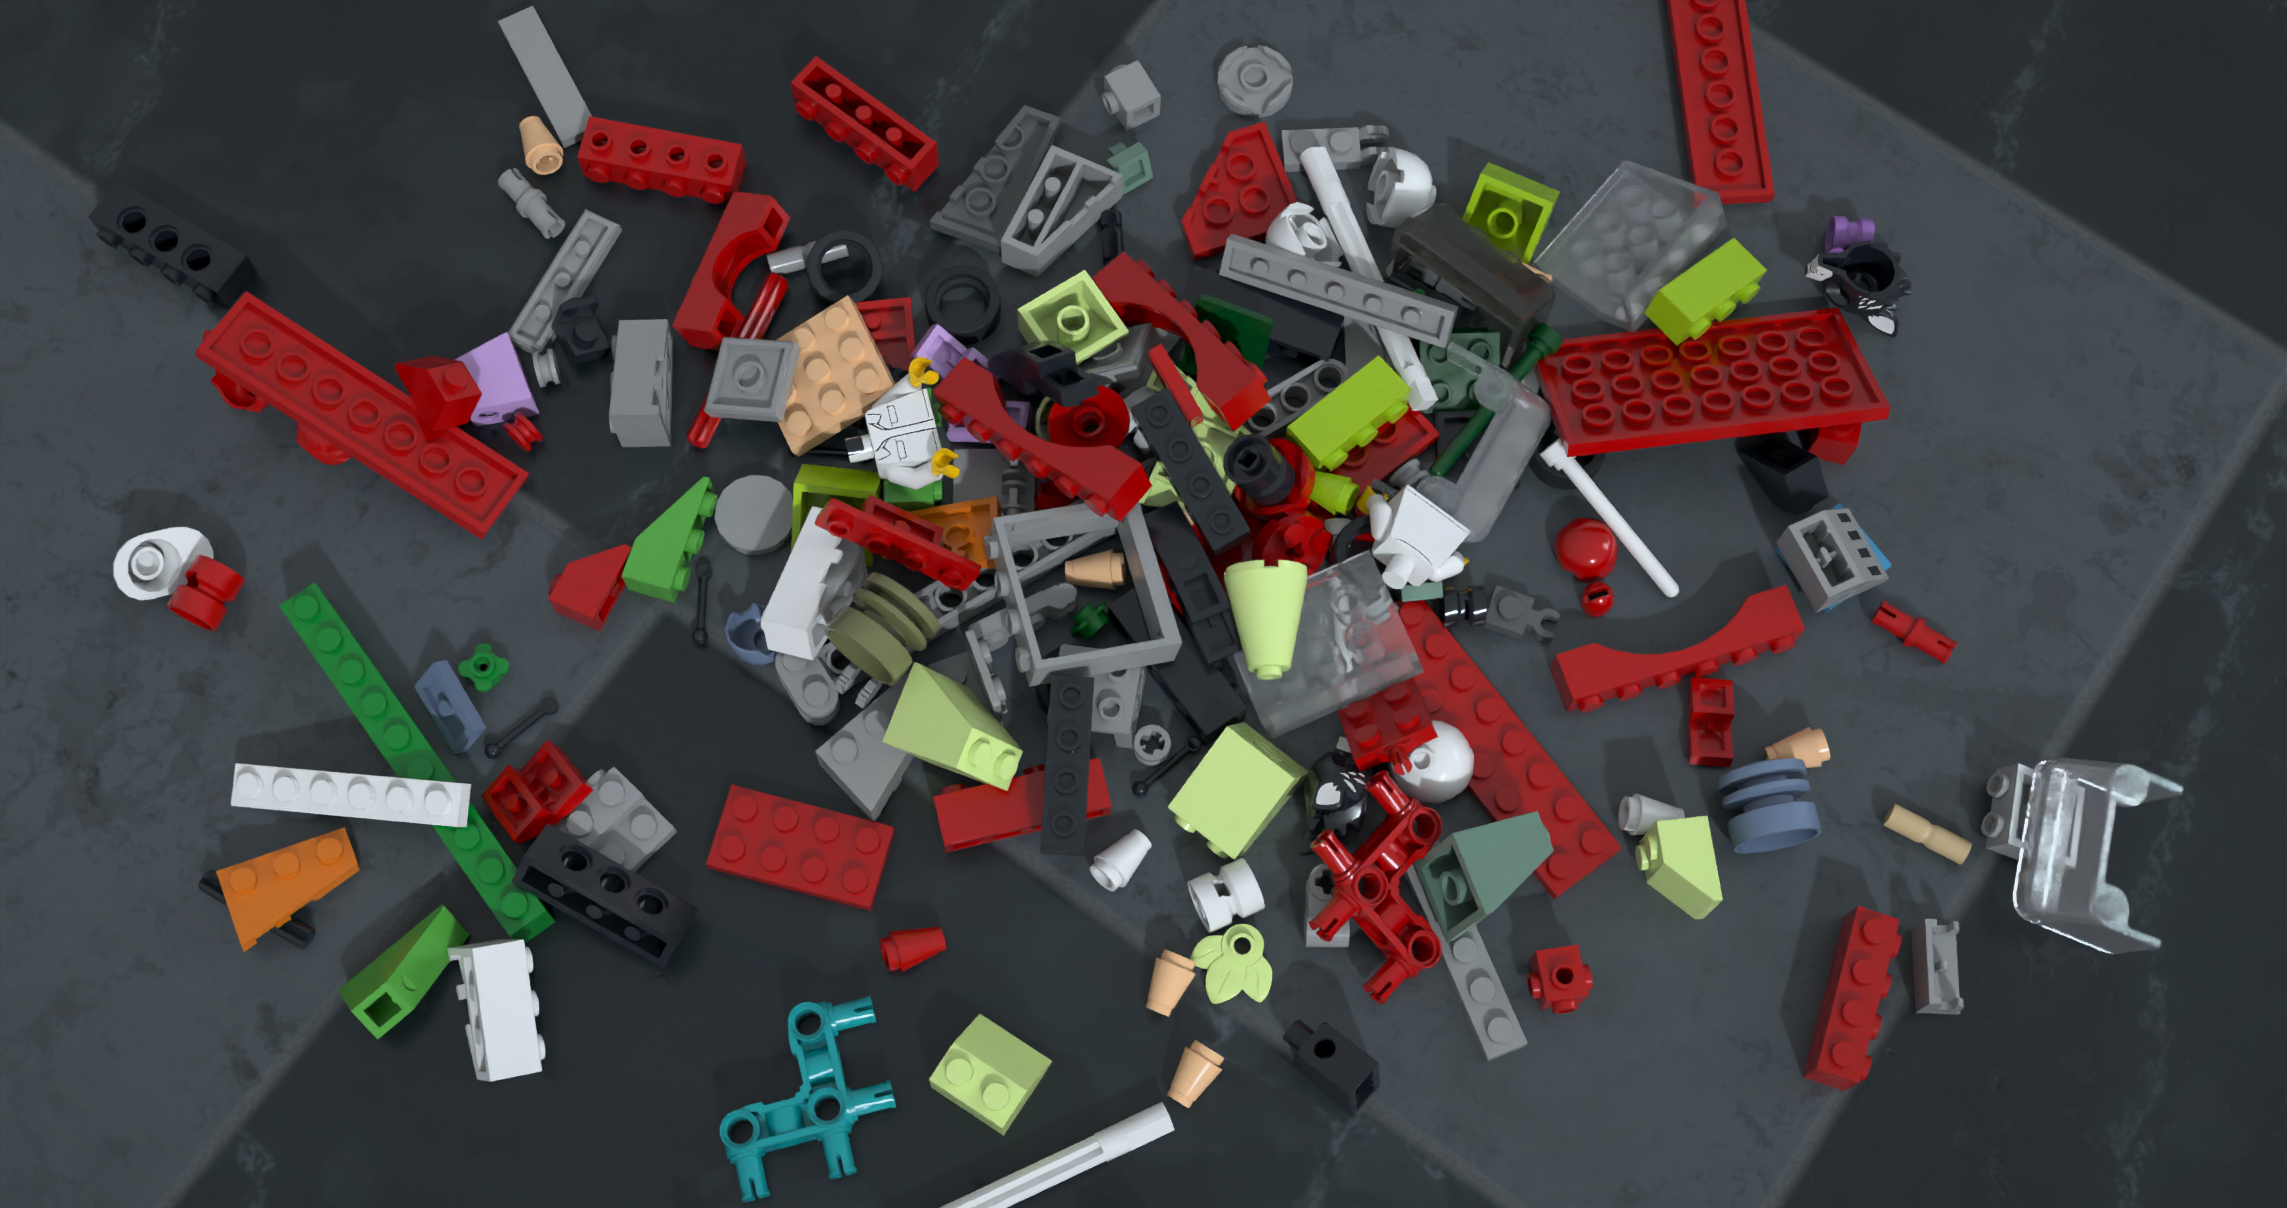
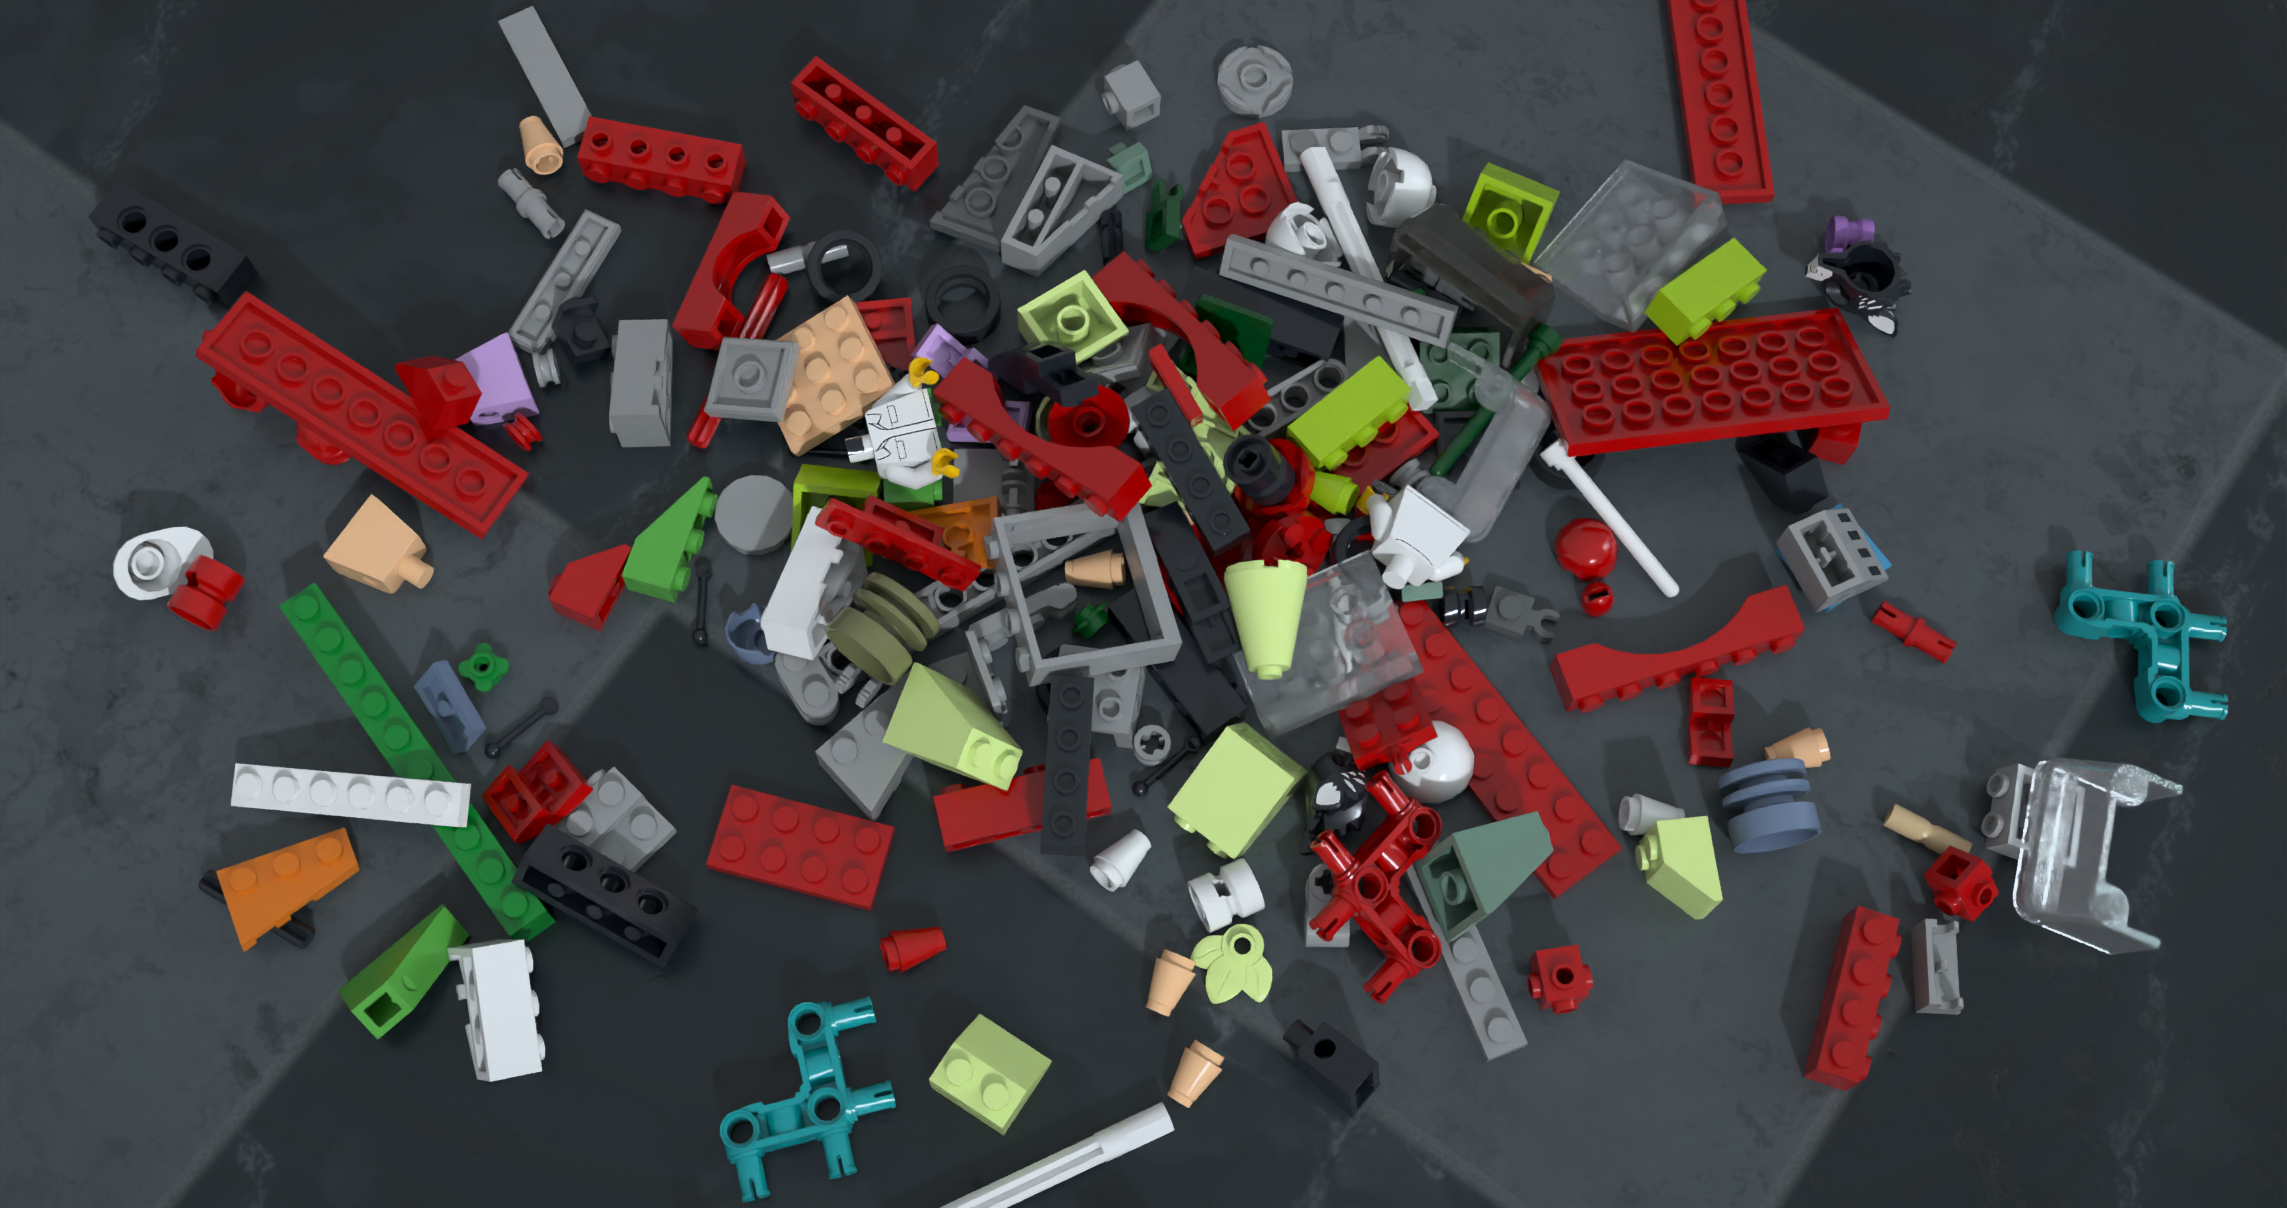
(379, 550): none -> light nougat torso
(1164, 220): none -> dark green plate
(1961, 884): none -> red brick
(2161, 650): none -> teal pin

